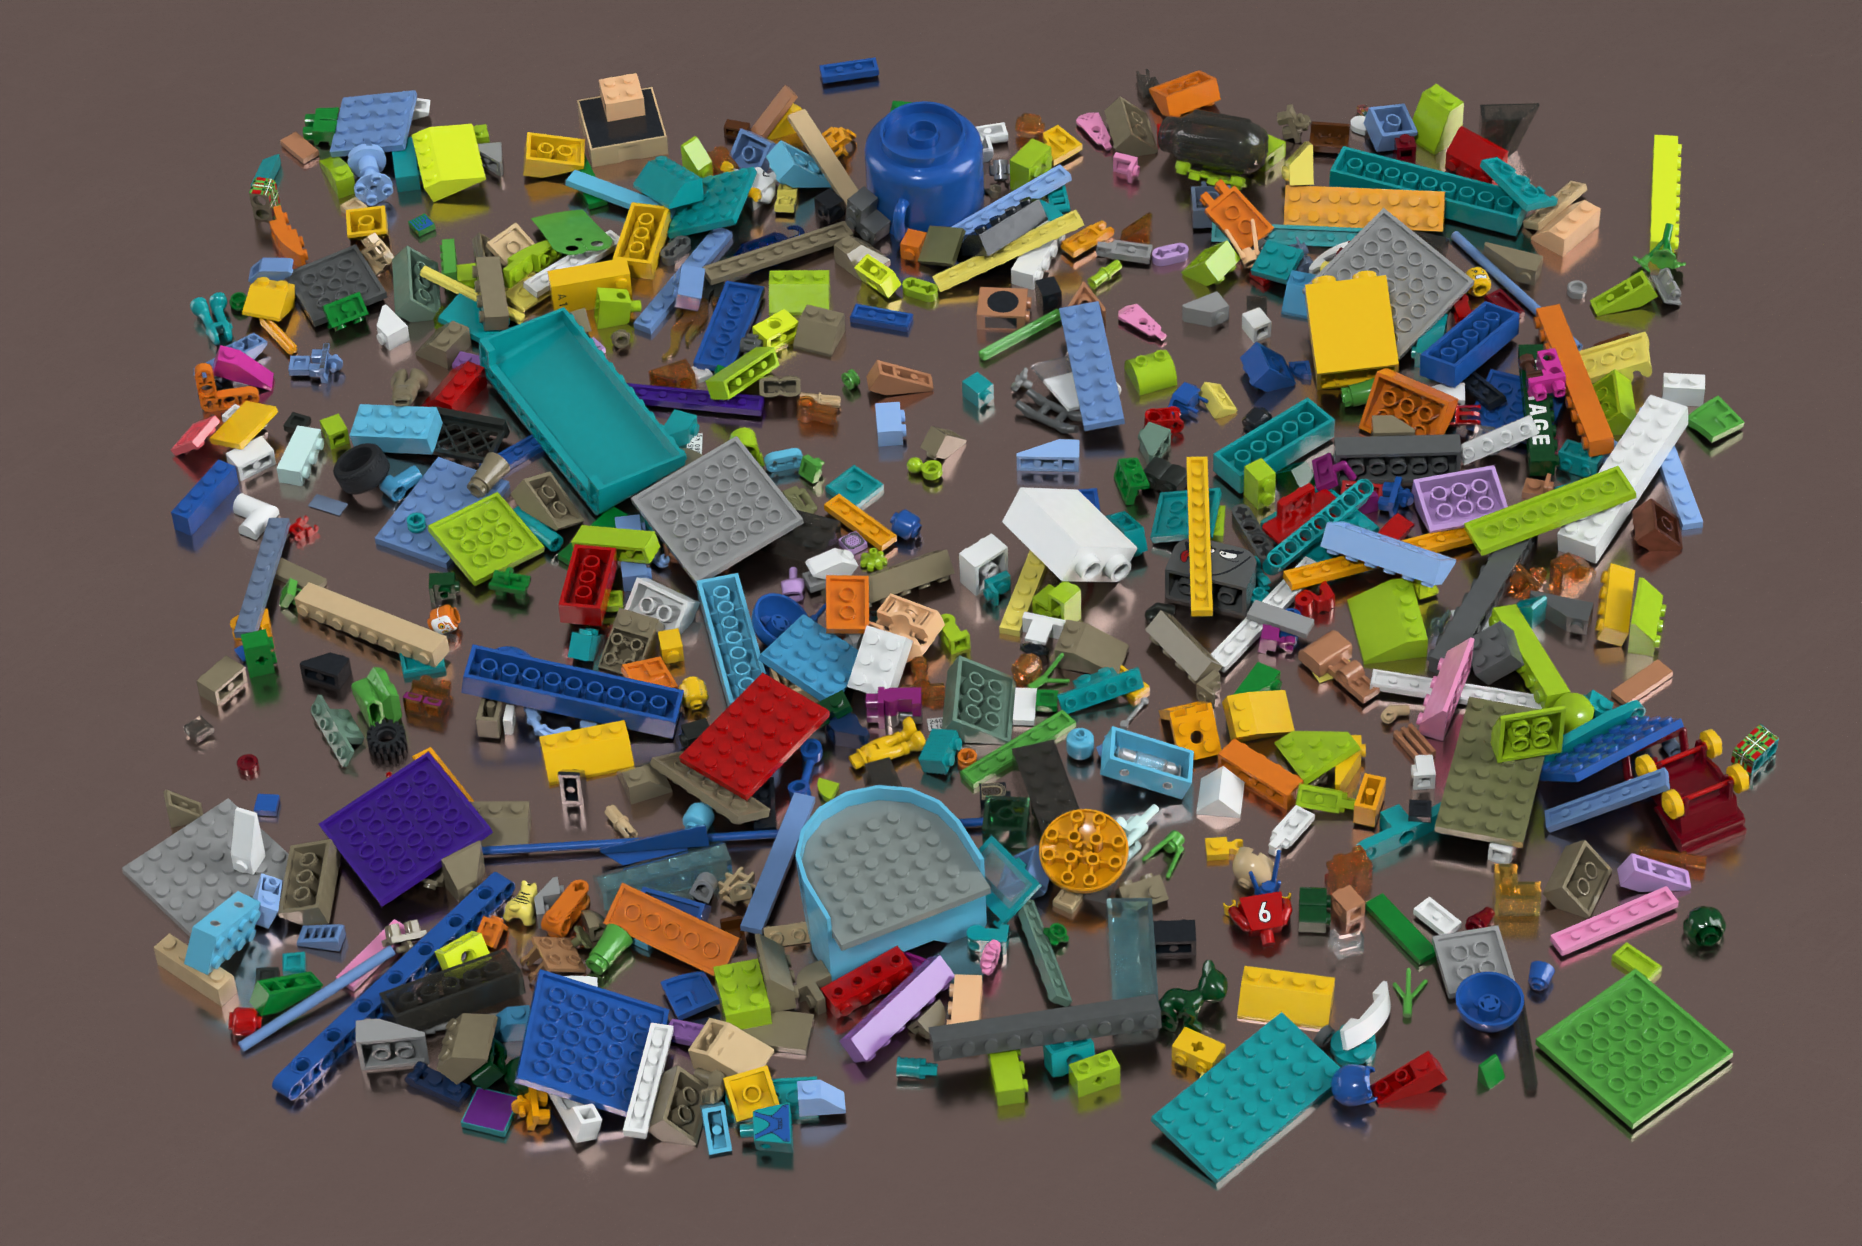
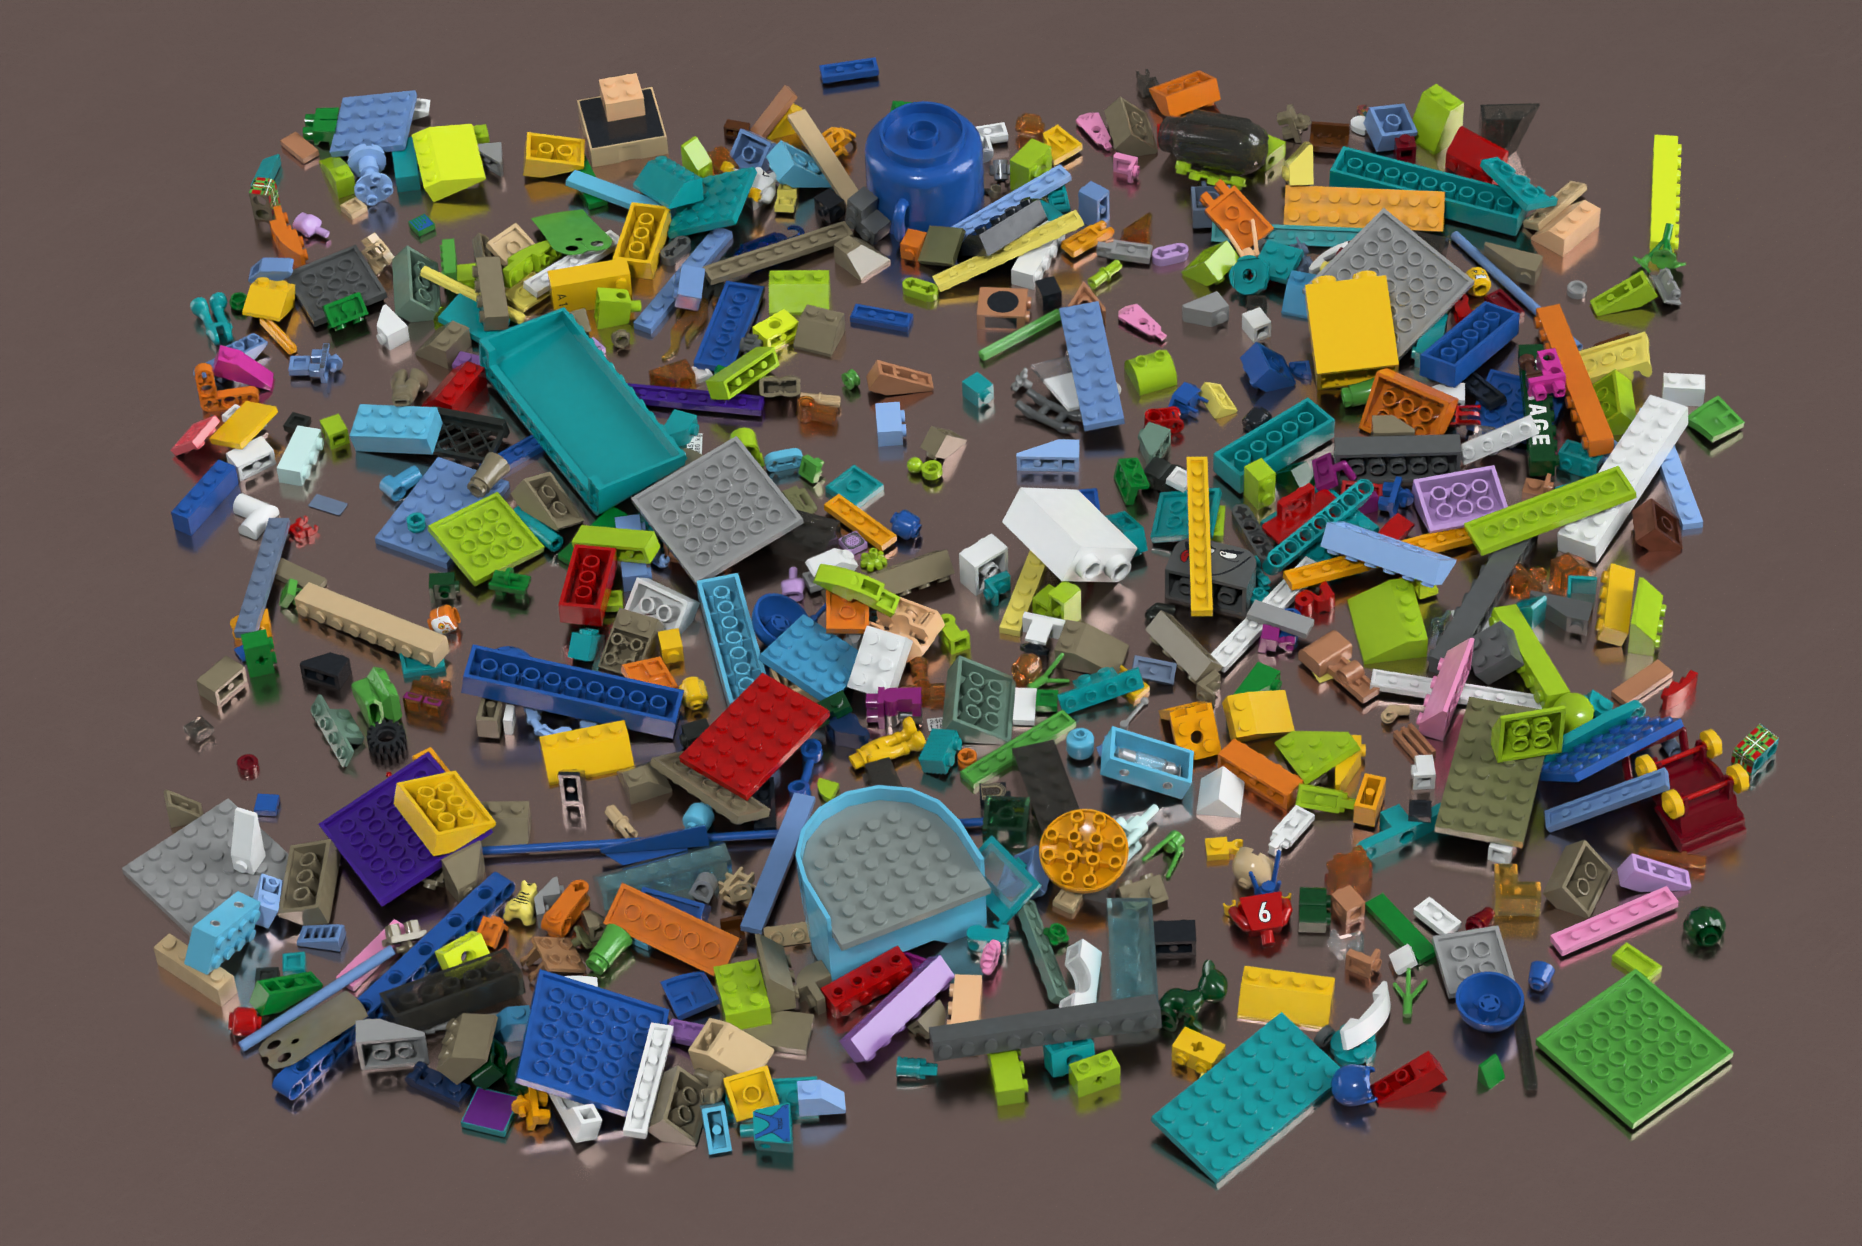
(309, 225): none -> lavender piece
(314, 1029): none -> dark tan piece
(361, 468): black tyre -> none
(366, 221): yellow slope -> none
(442, 811): none -> yellow slope
(855, 585): none -> lime slope
(877, 276): neon yellow brick -> none
(1084, 965): none -> white arch
(1094, 203): none -> medium blue brick
(1155, 670): none -> sand blue plate
(1178, 479): none -> white tile
(1242, 267): none -> teal plate
(1363, 964): none -> nougat bracket
(1403, 959): none -> white tile
(1581, 585): none -> teal bracket
(1679, 691): none -> red slope

